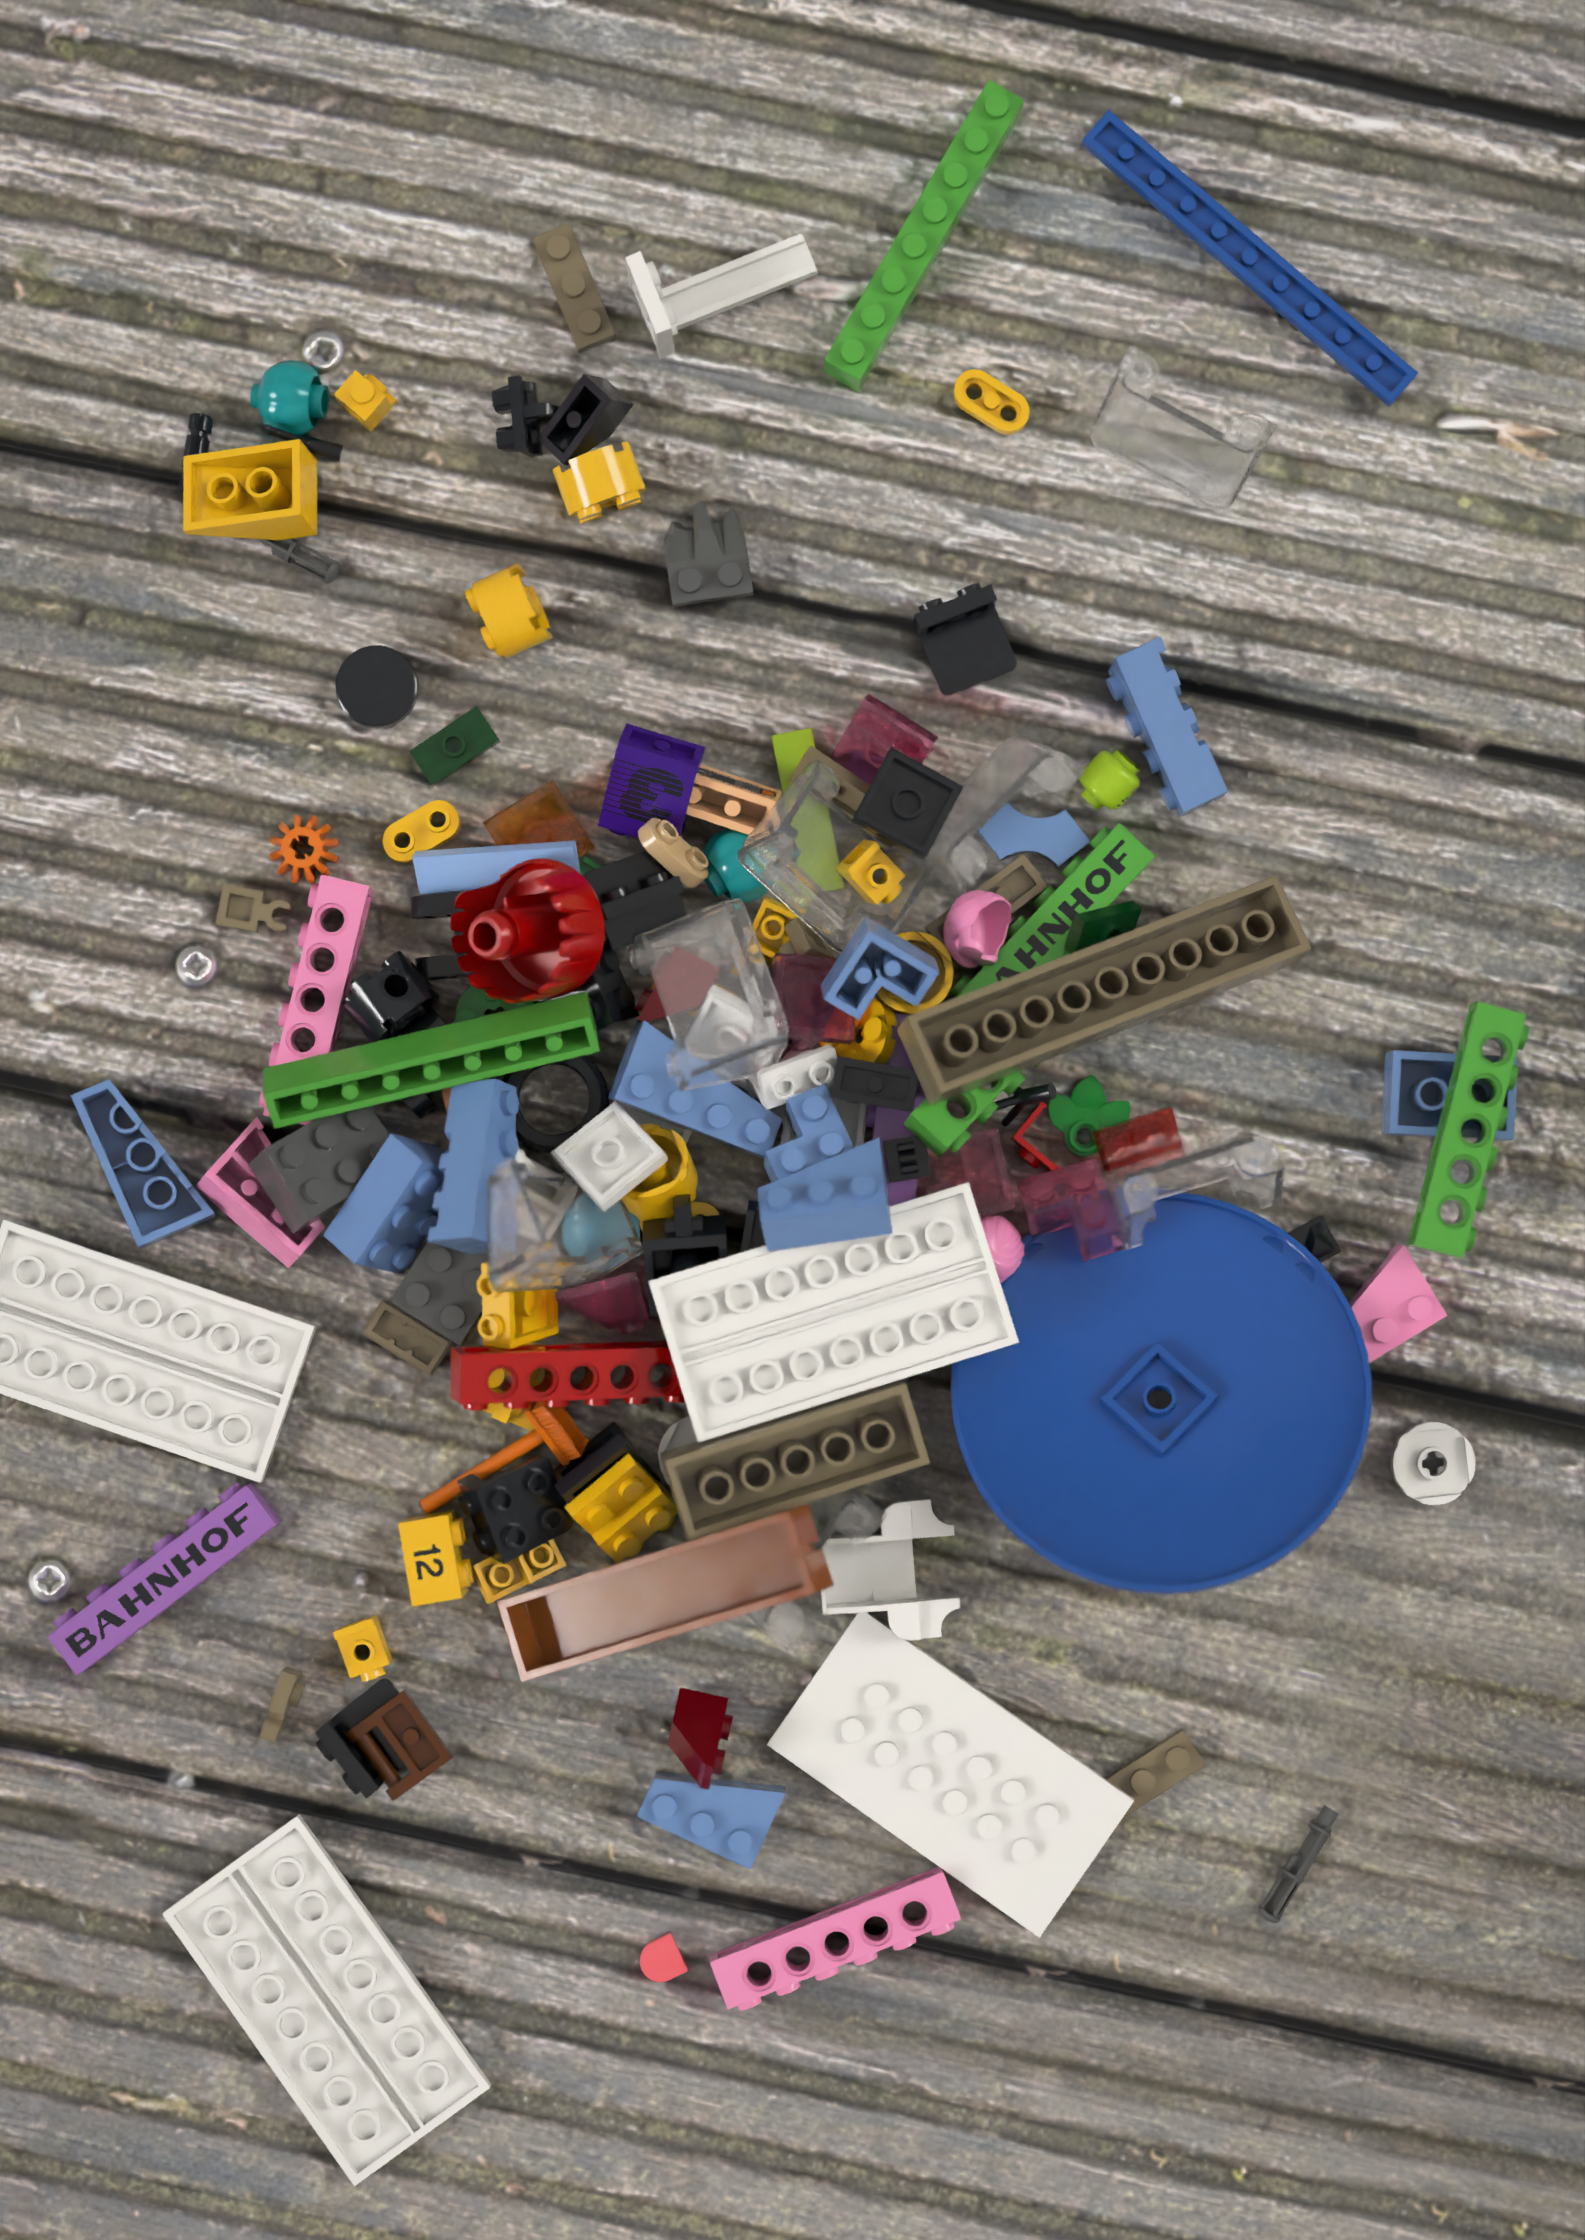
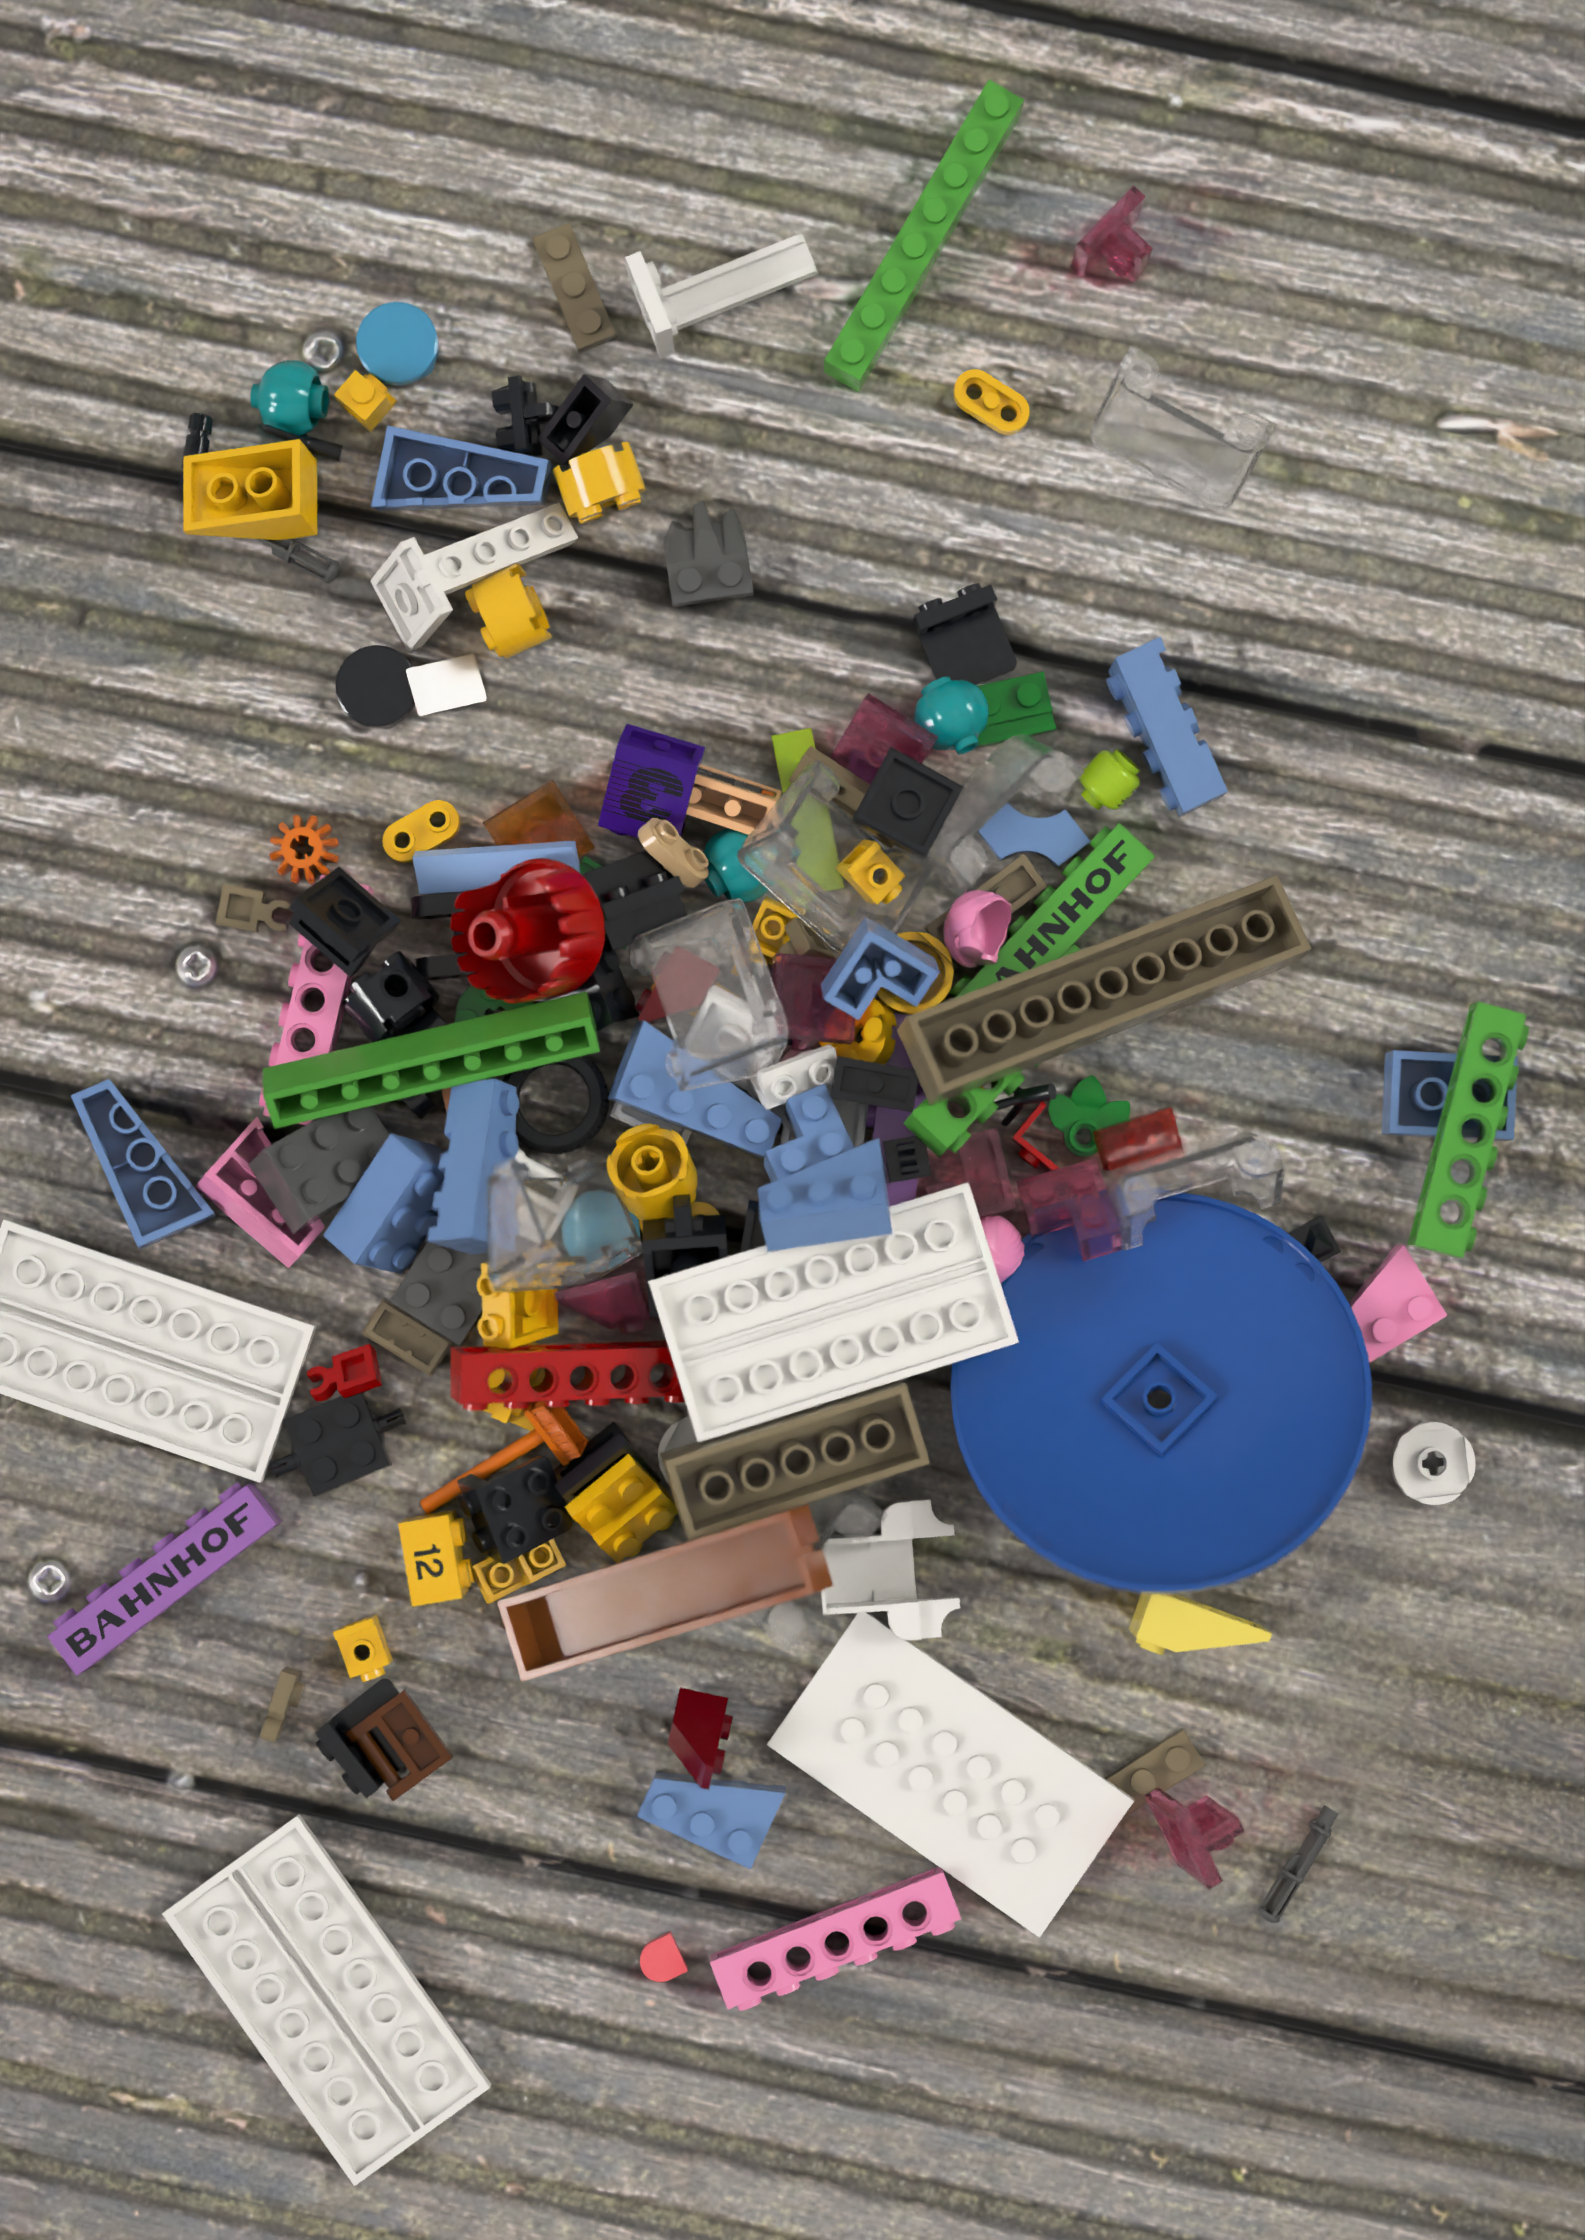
(337, 1443): none -> black plate
(342, 920): none -> black bracket
(352, 1374): none -> red plate
(397, 343): none -> dark azure tile
(417, 584): none -> white bracket
(446, 684): none -> sticker
(449, 473): none -> medium blue wedge
(454, 746): dark green plate -> none
(609, 1156): white plate -> none
(954, 713): none -> teal plant
(1016, 708): none -> green plate
(1101, 924): dark green plate -> none
(1116, 240): none -> clear pink bracket
(1189, 1625): none -> light yellow slope
(1195, 1833): none -> clear pink bracket
(1249, 258): blue plate -> none

